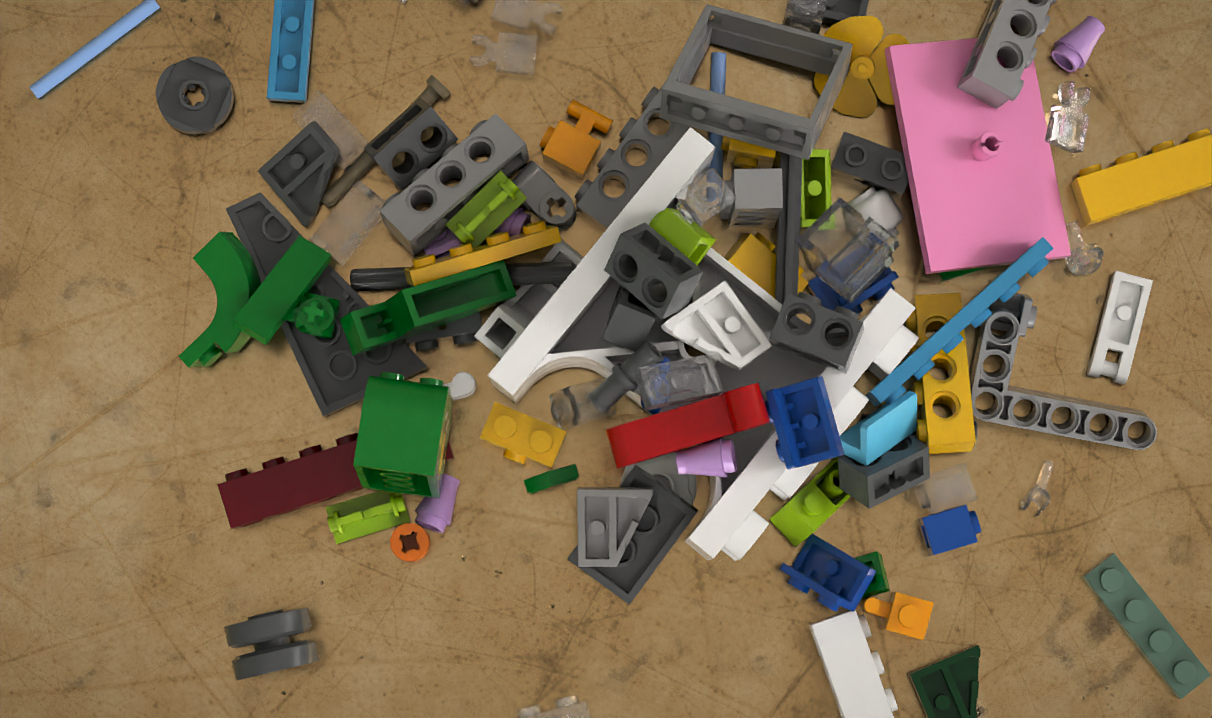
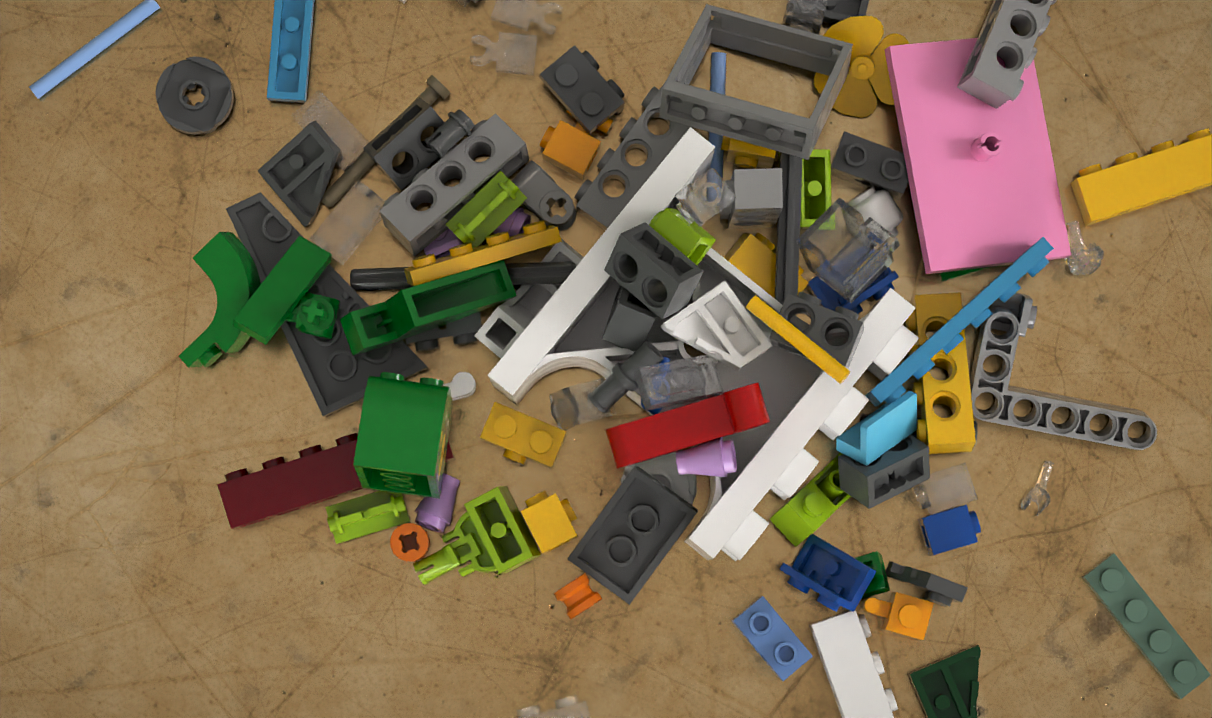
(271, 642): dark grey wheel -> none
(450, 133): none -> dark grey pin
(489, 536): none -> lime brick
(549, 520): none -> yellow brick
(551, 478): green tile -> none
(577, 596): none -> orange wheel
(582, 89): none -> dark grey bracket
(608, 522): light grey wing -> none
(772, 638): none -> medium blue brick
(798, 339): none -> yellow bar
(803, 423): blue bracket -> none
(937, 588): none -> dark grey wing
(1066, 121): clear plate -> none
(1077, 45): lavender cone -> none
(1120, 326): white plate -> none

